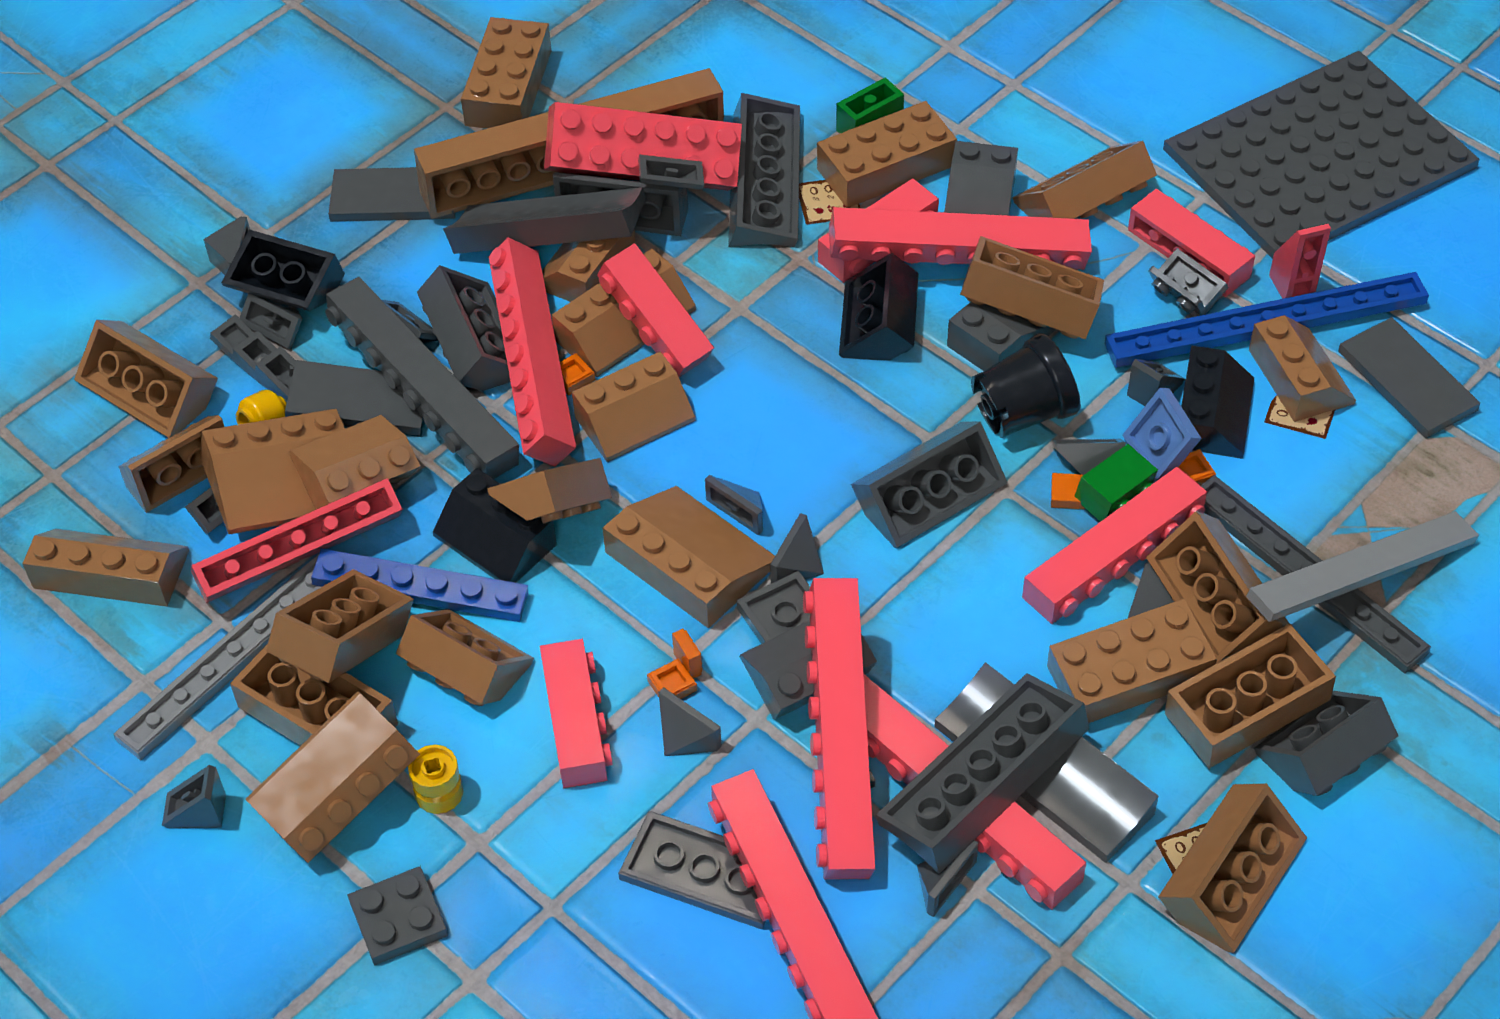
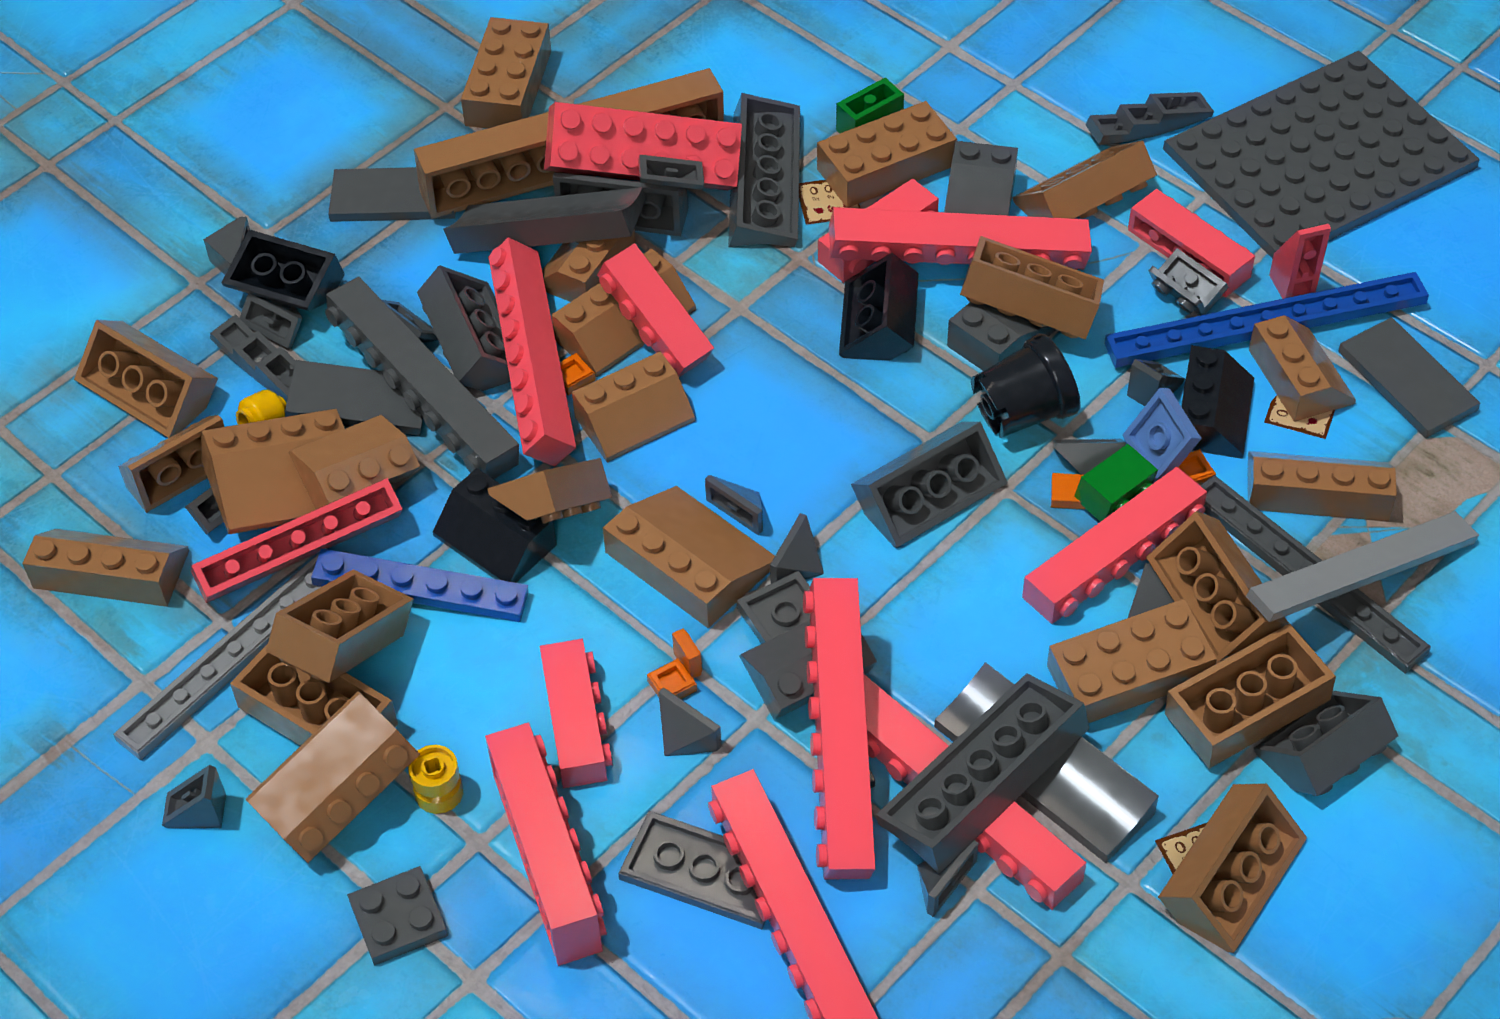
(462, 656): medium nougat slope -> none
(546, 843): none -> coral brick
(1157, 116): none -> dark grey slope
(1321, 486): none -> medium nougat slope

